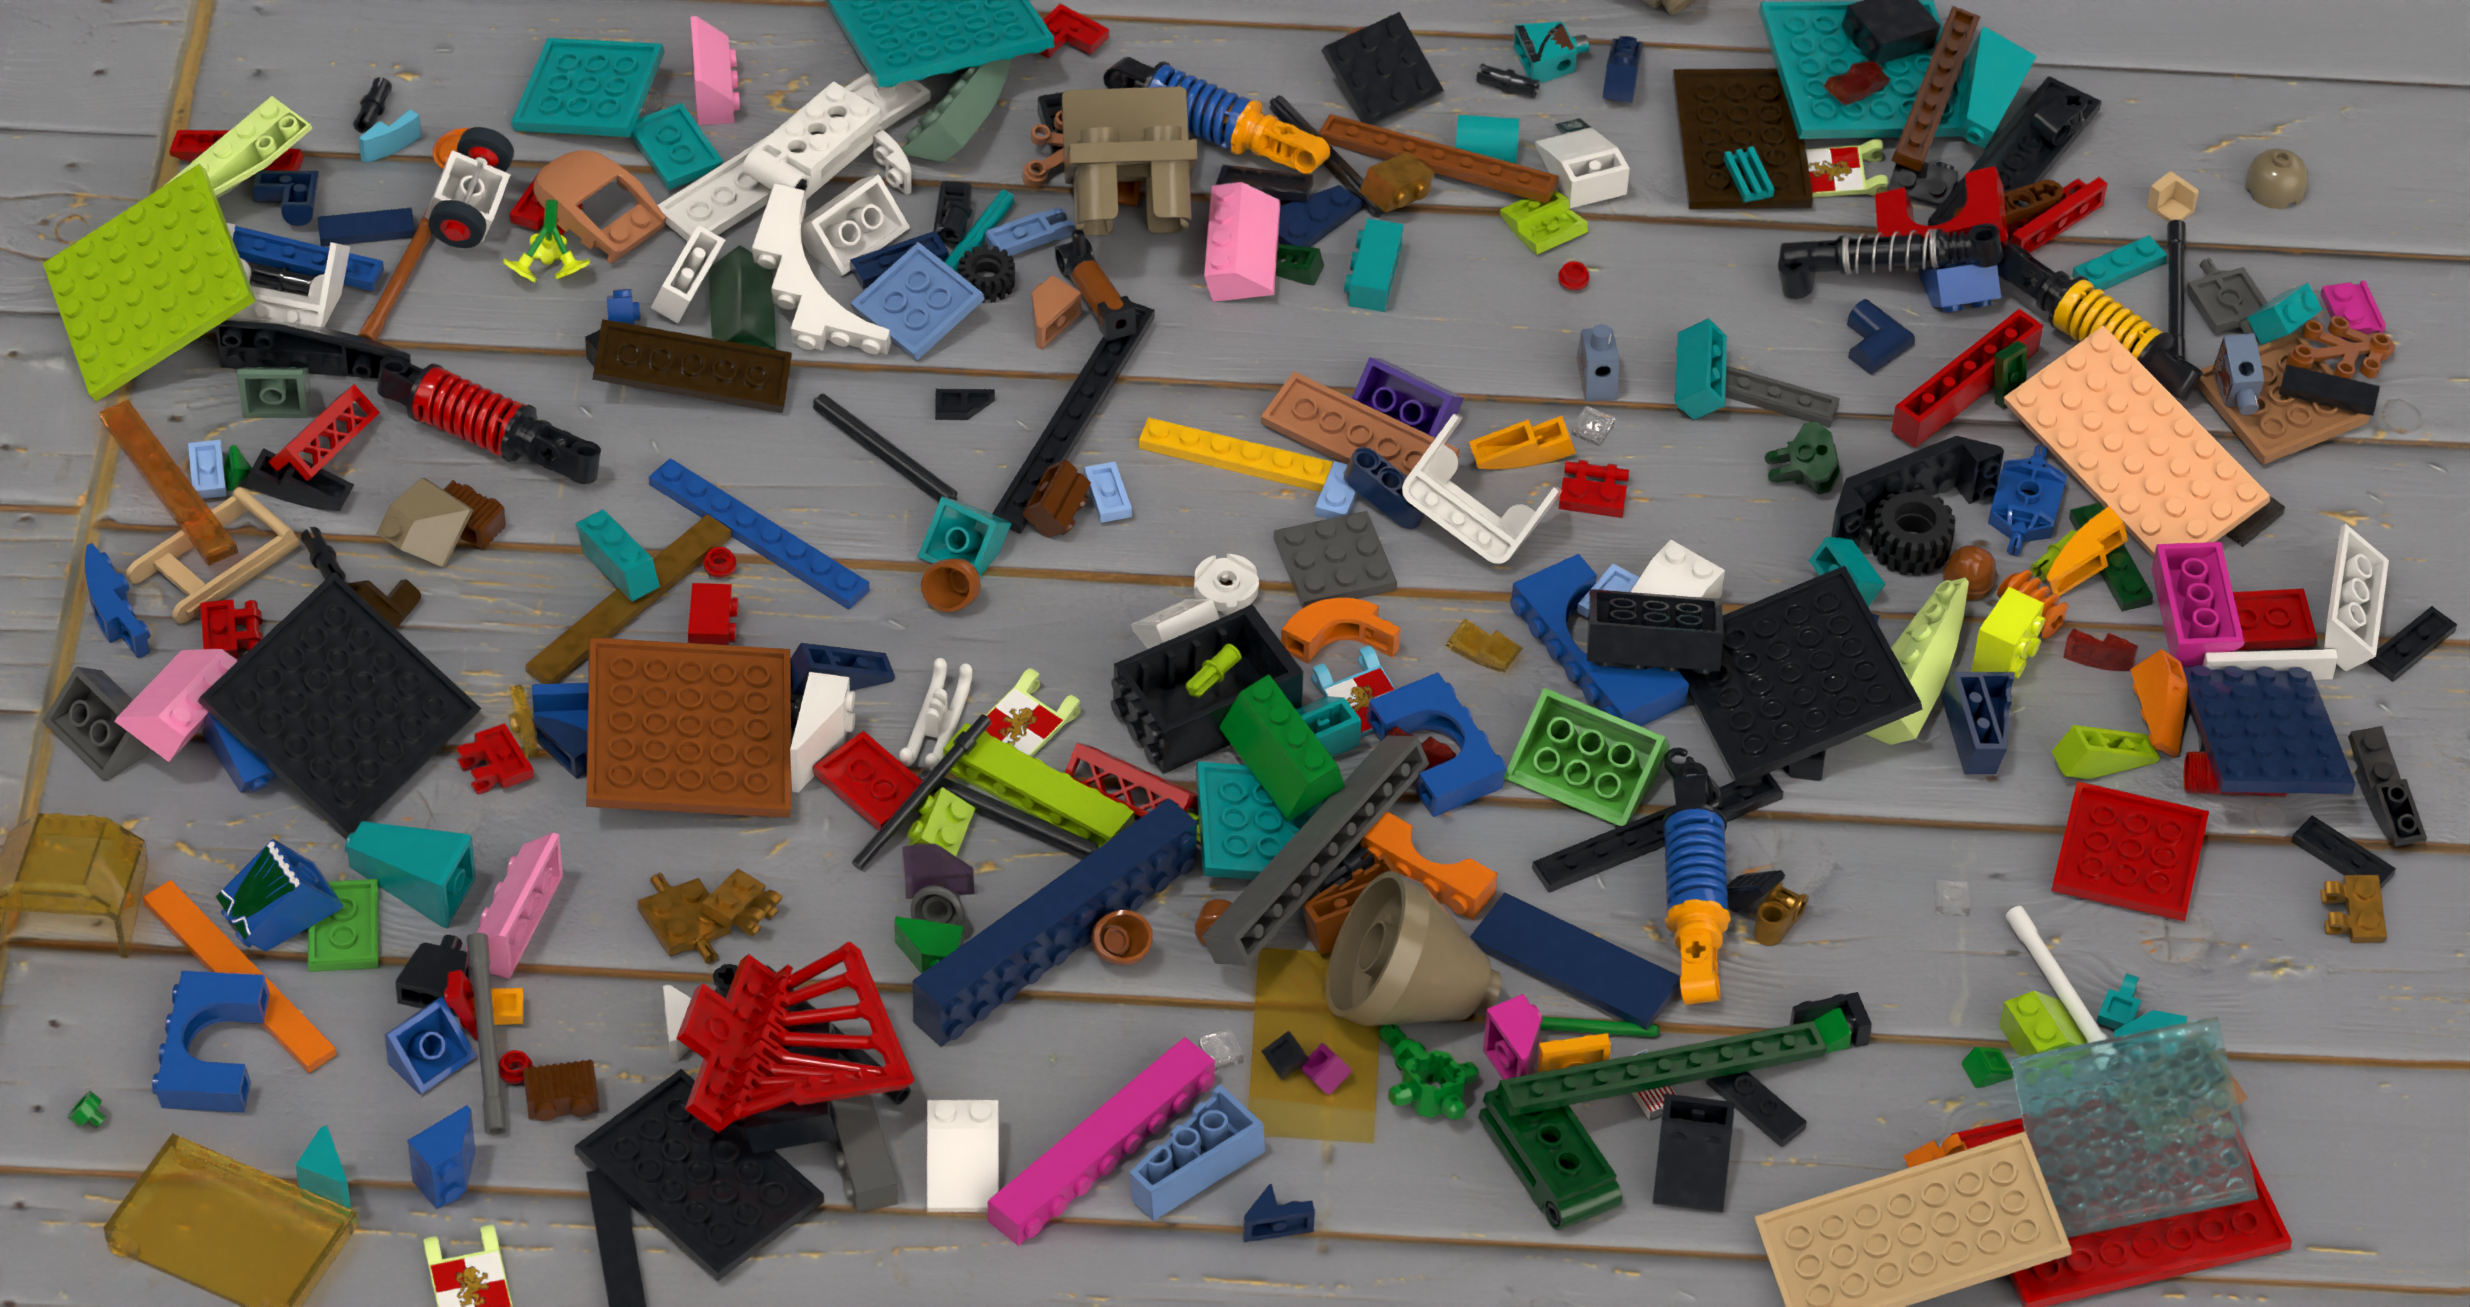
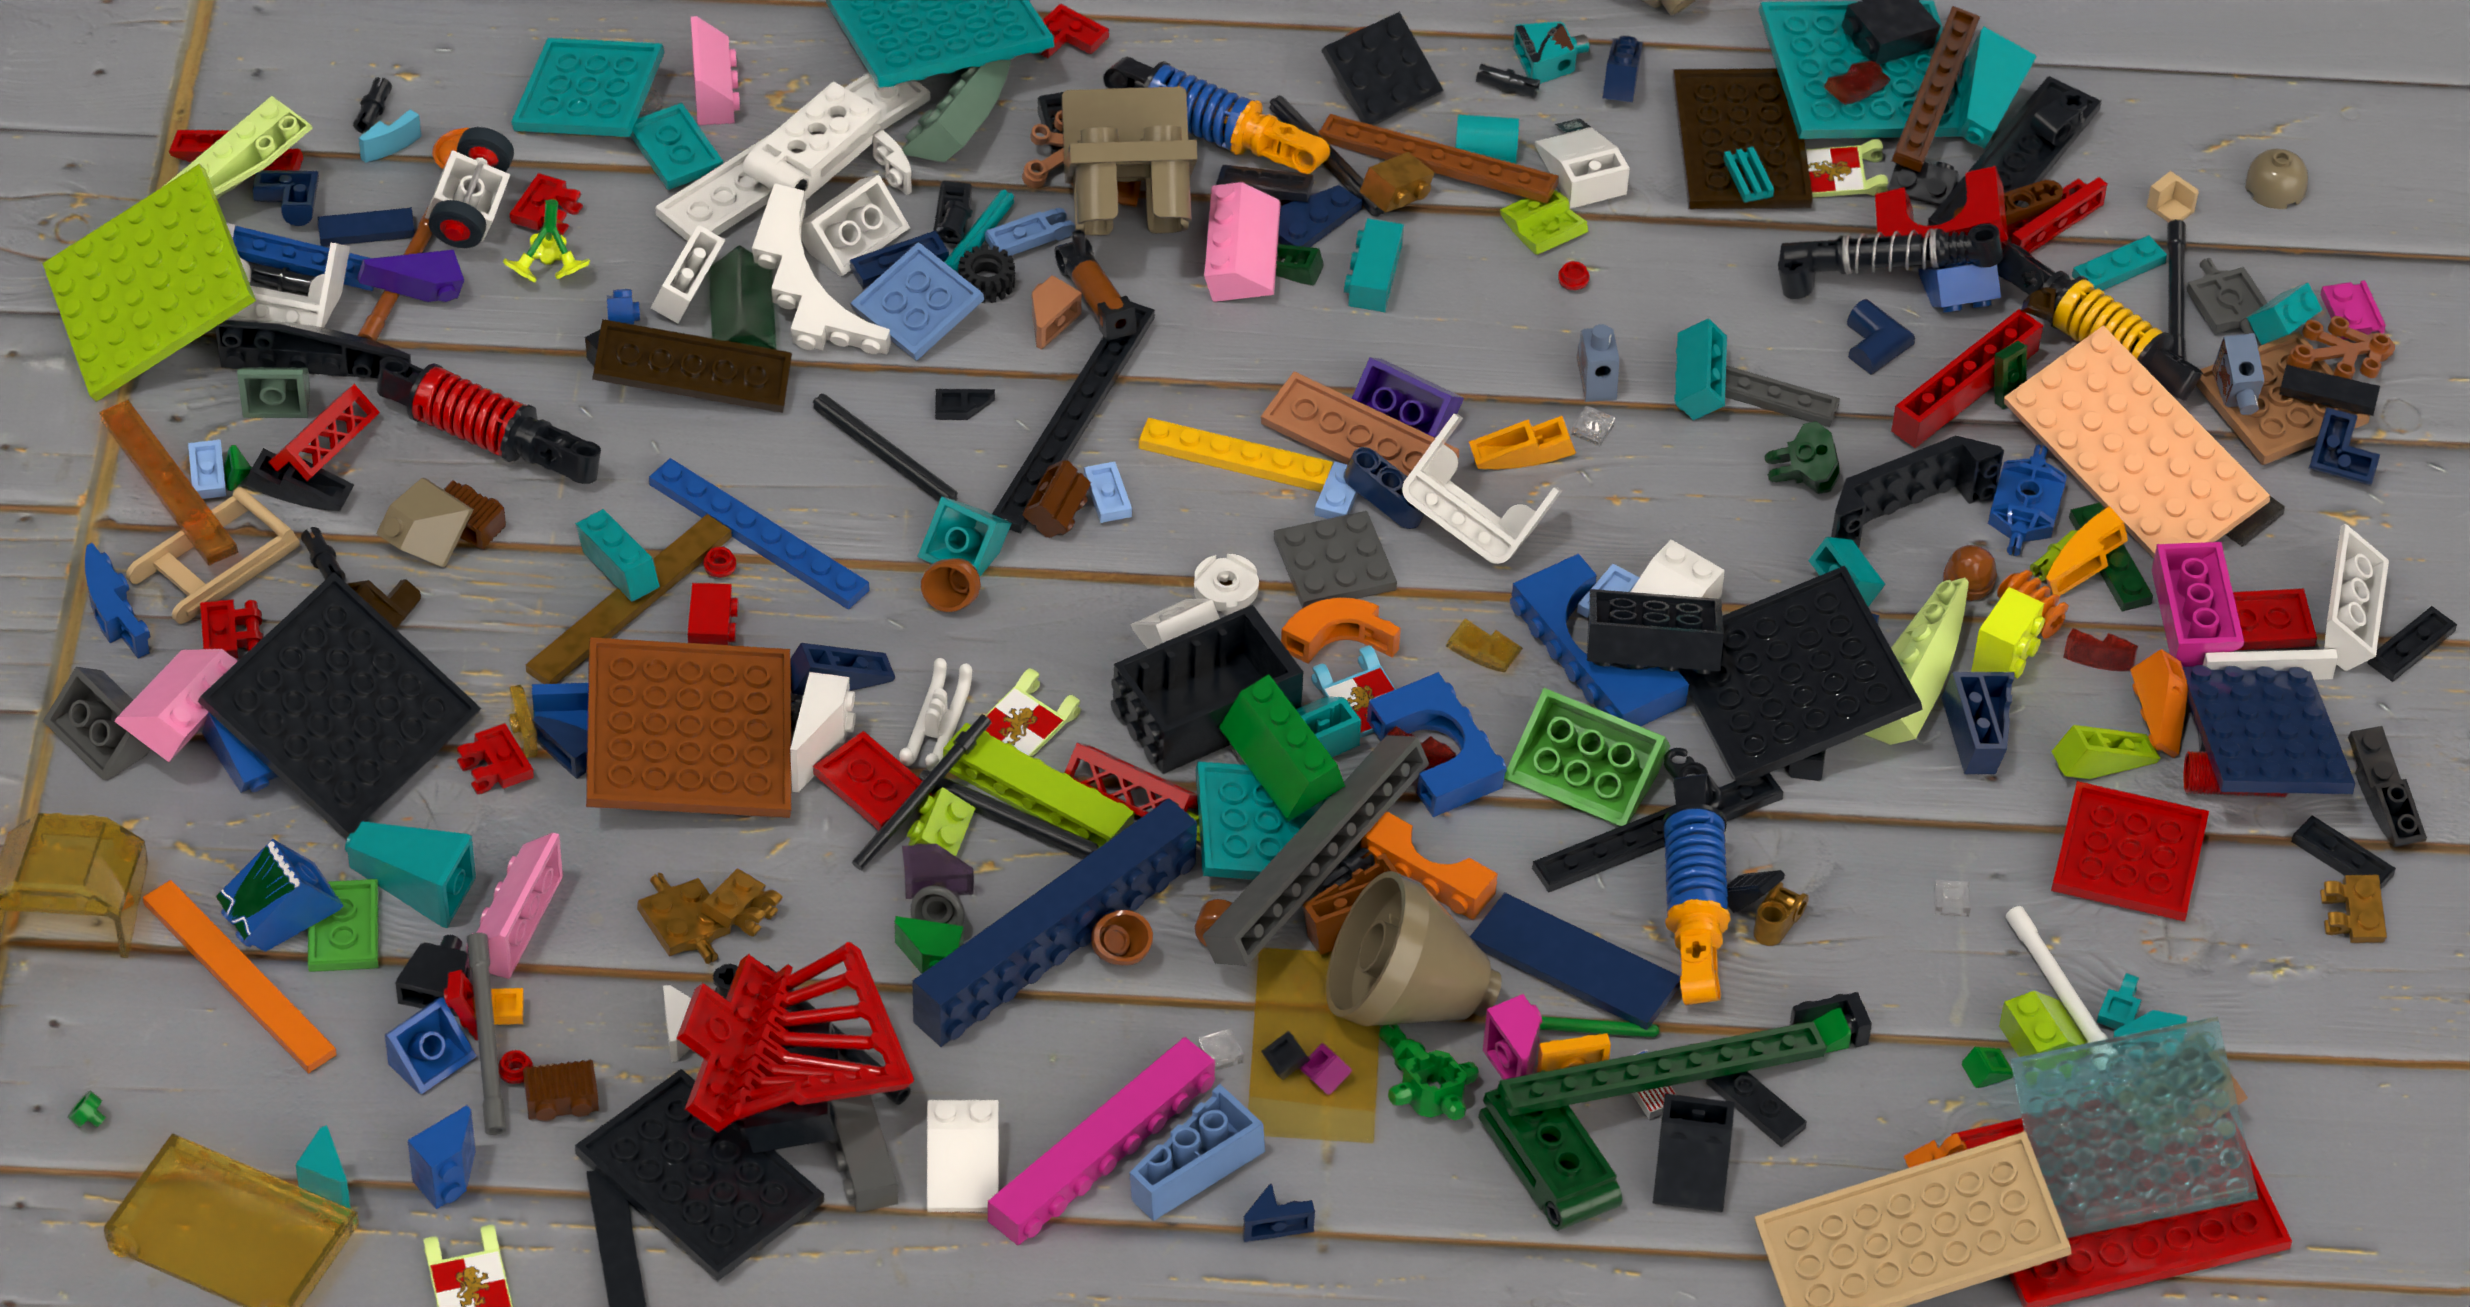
(200, 1002): blue arch -> none
(419, 275): none -> dark purple slope
(580, 175): nougat slope -> none
(1213, 671): lime axle -> none
(1594, 496): red plate -> none
(1917, 514): black tyre -> none
(2040, 303): none -> dark brown tile
(2335, 456): none -> dark blue brick

